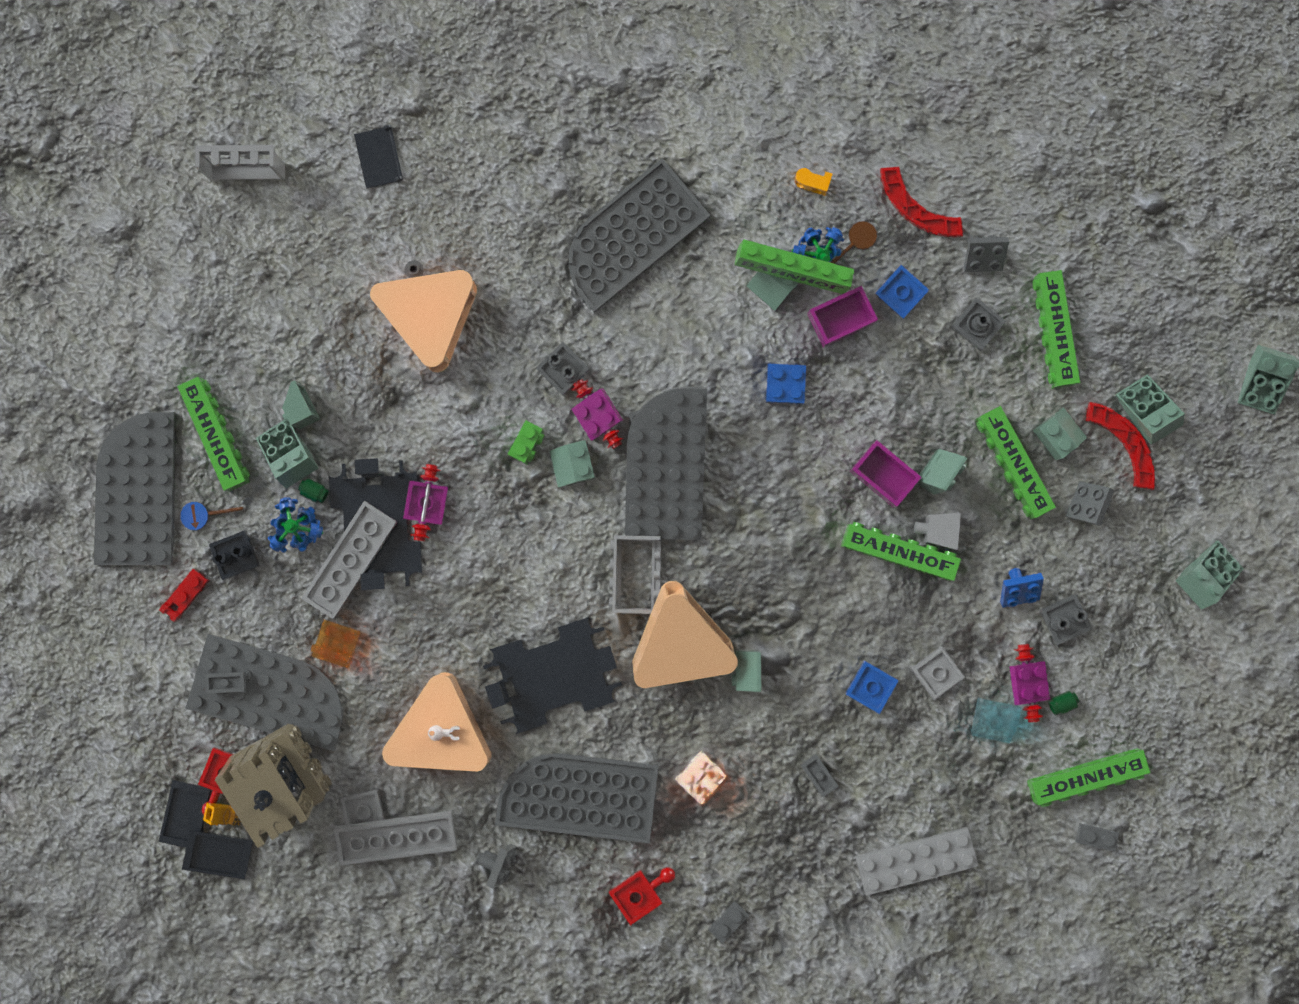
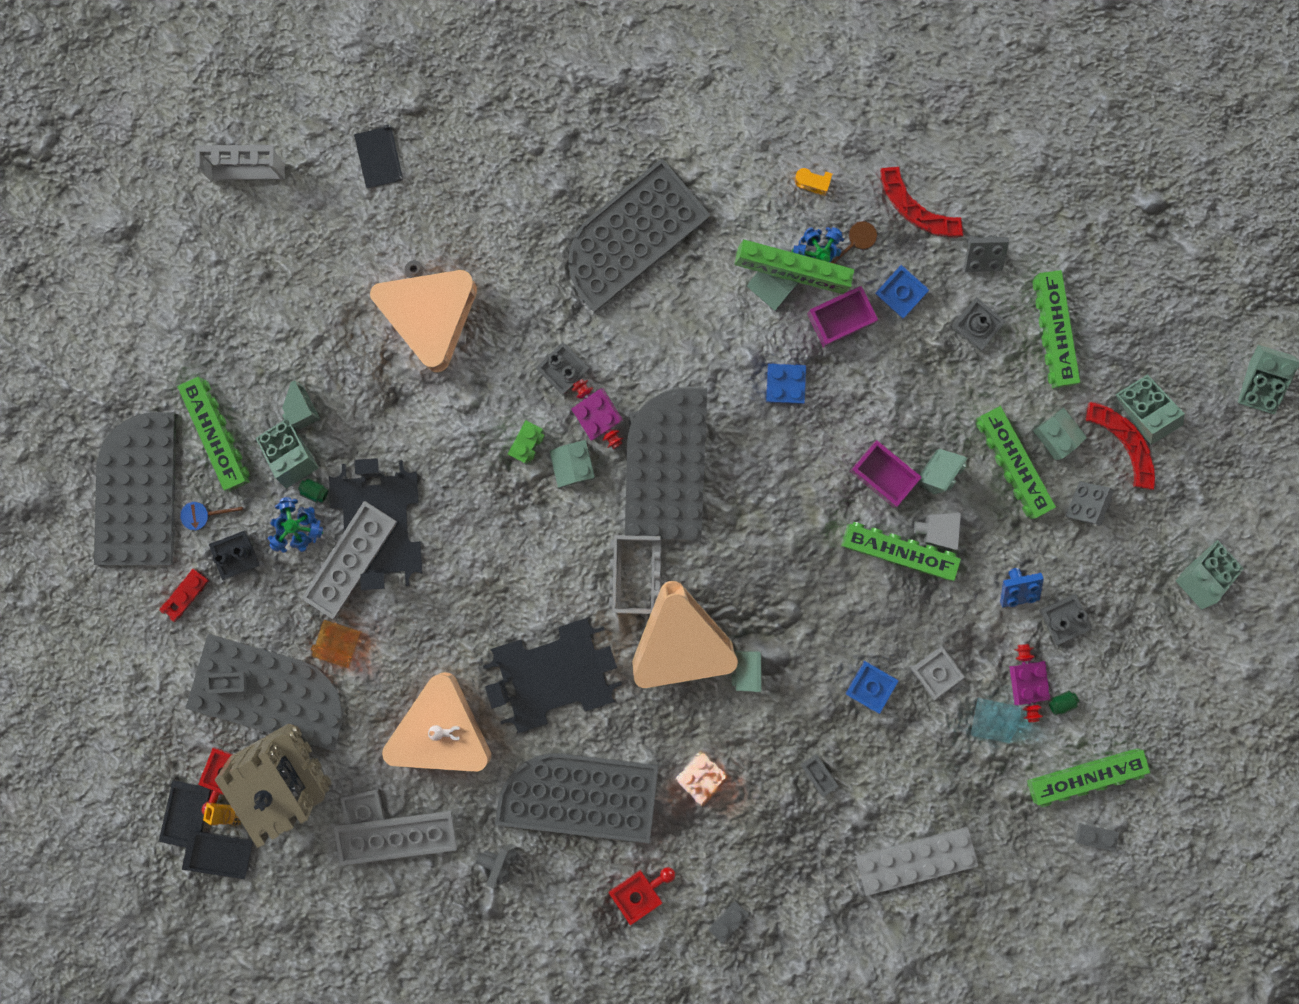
(425, 502): magenta plate -> none

